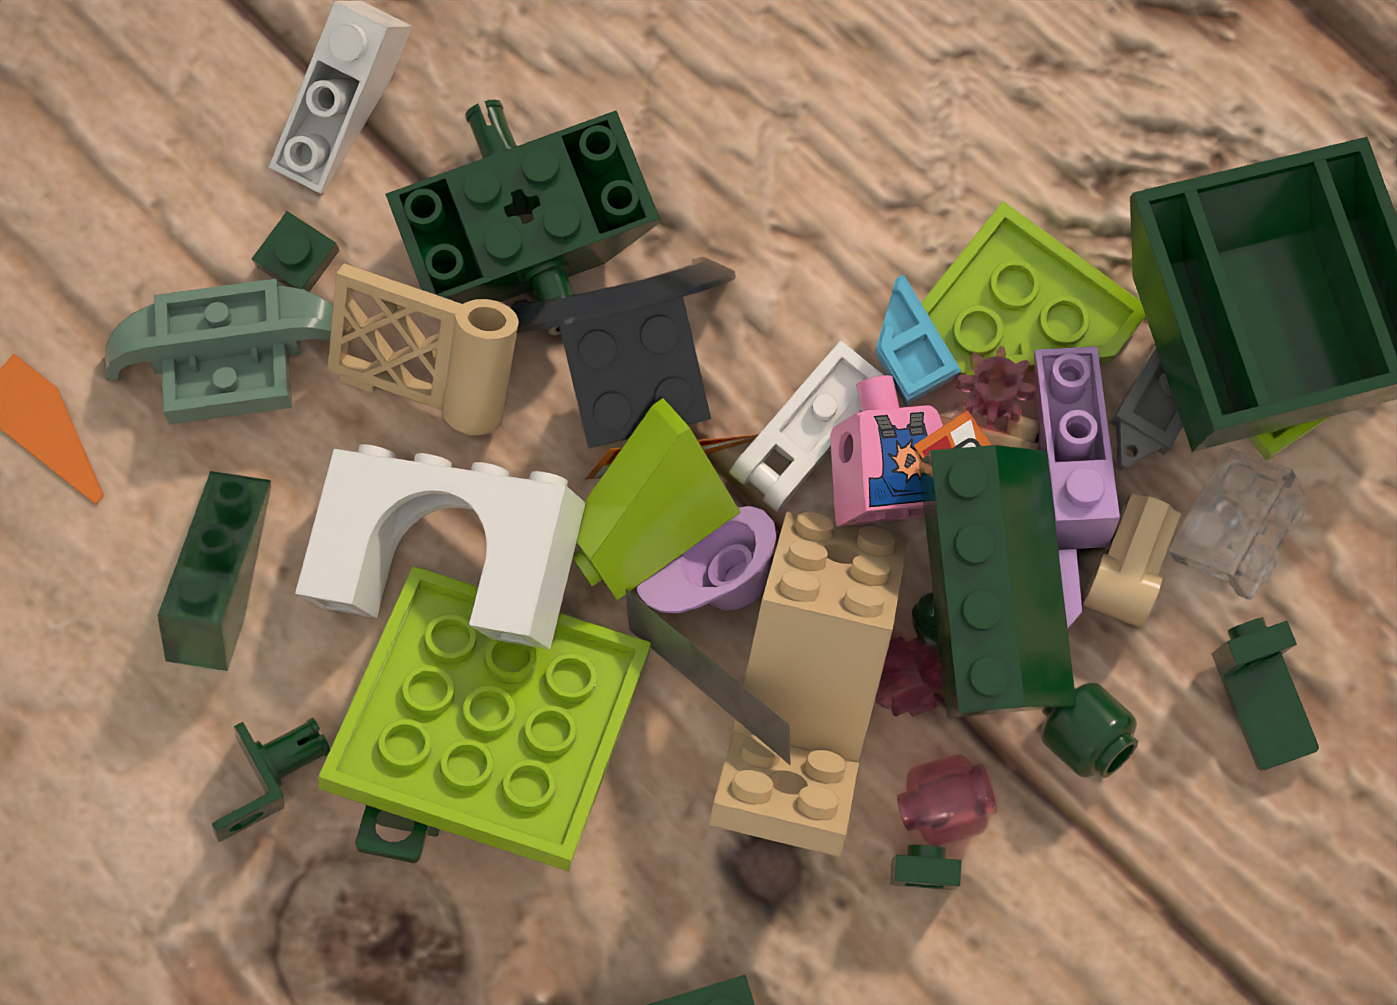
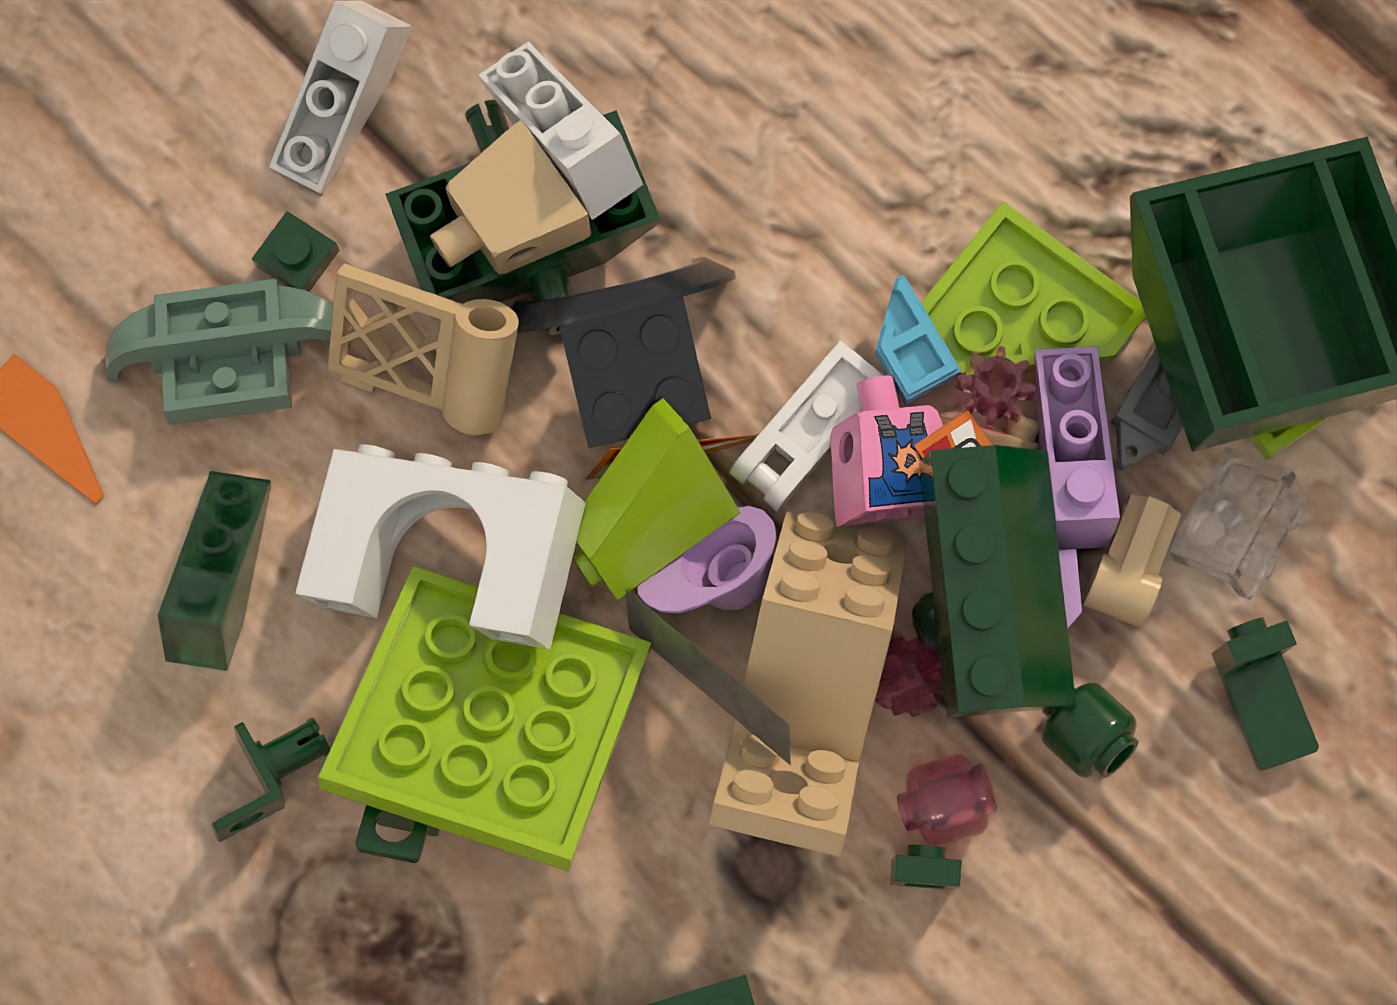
(511, 206): none -> tan torso
(566, 126): none -> white slope

